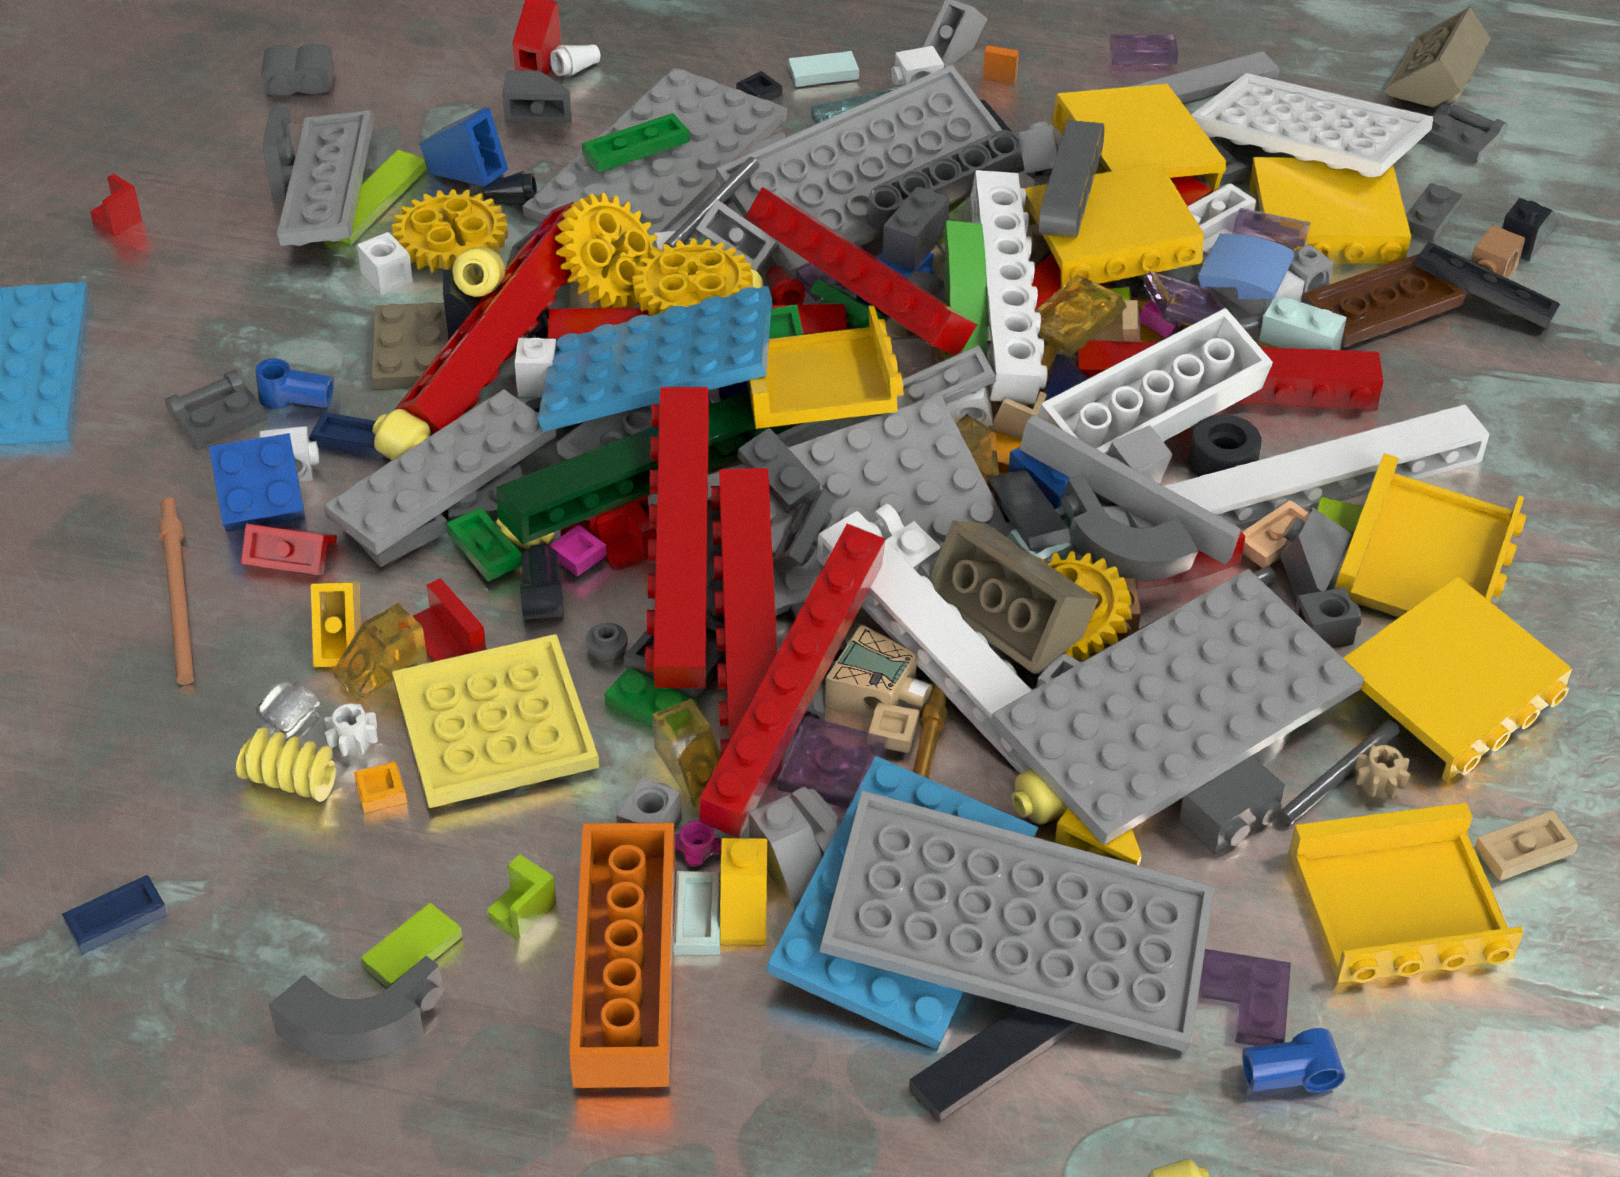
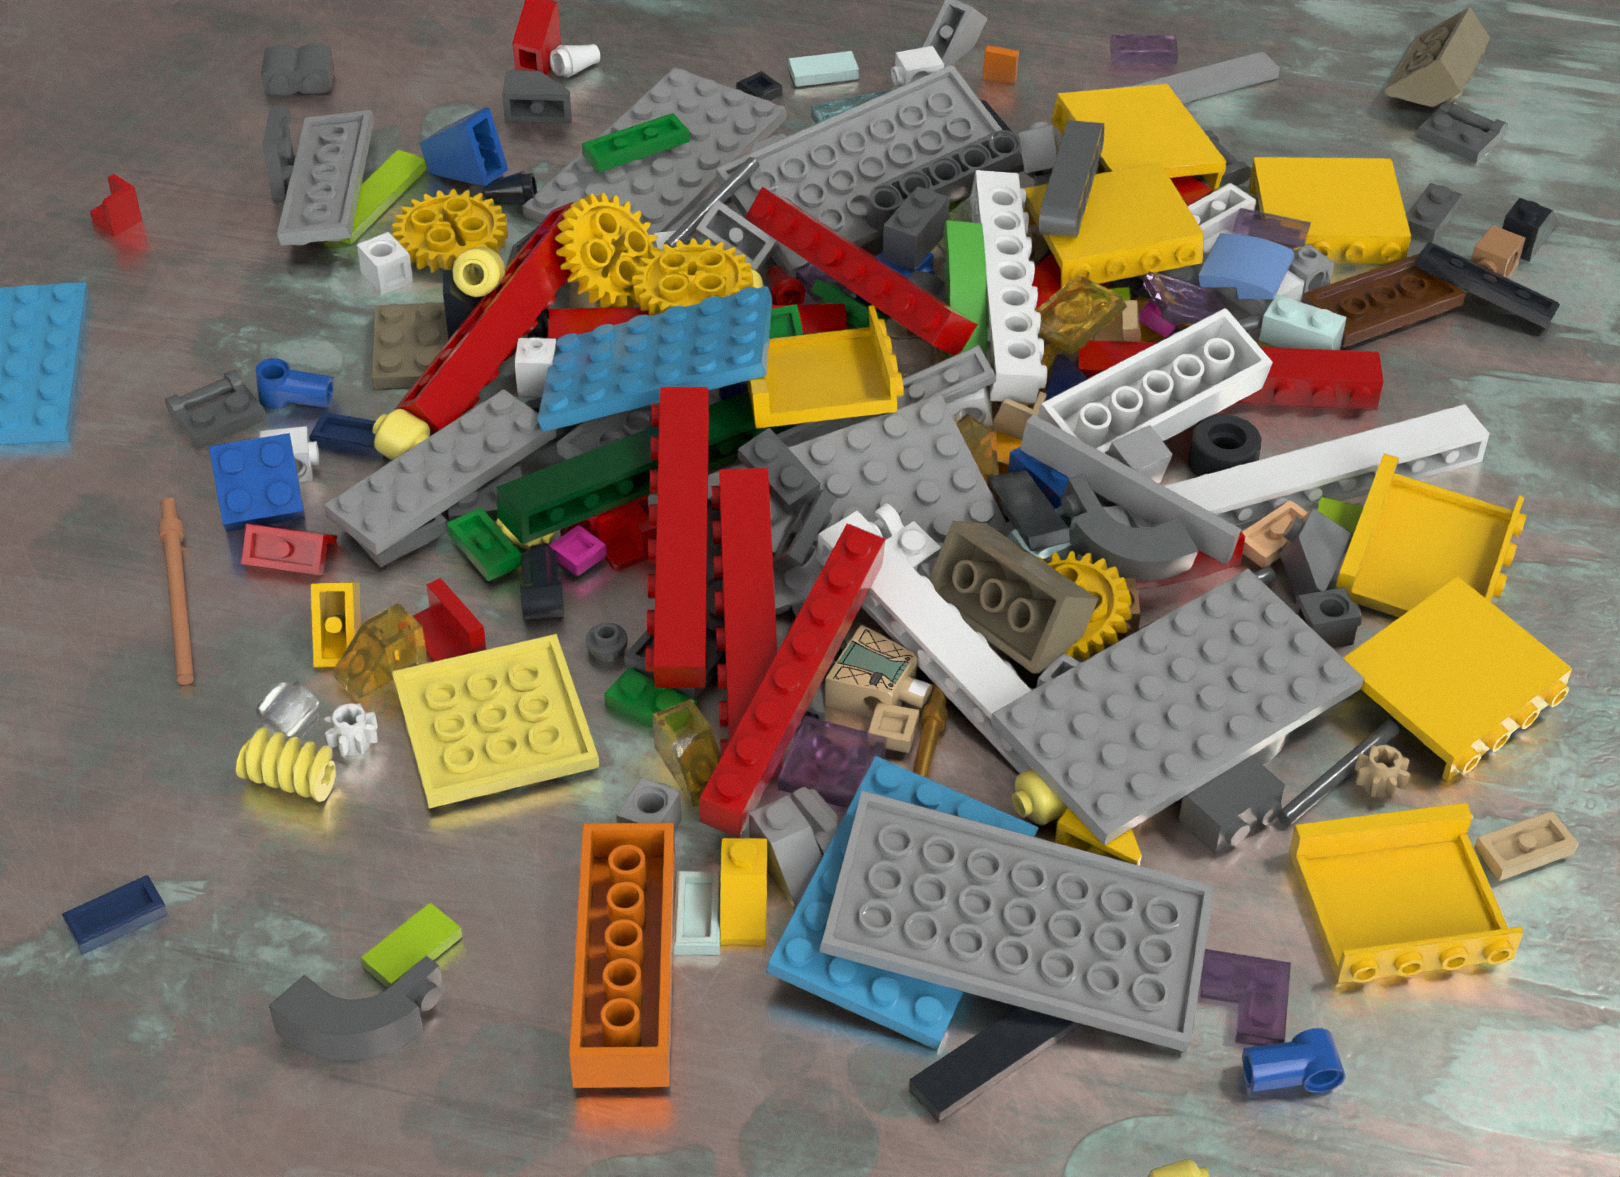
(380, 787): light orange tile -> none
(526, 900): lime panel -> none
(697, 833): dark pink plate -> none
(1312, 124): white plate -> none

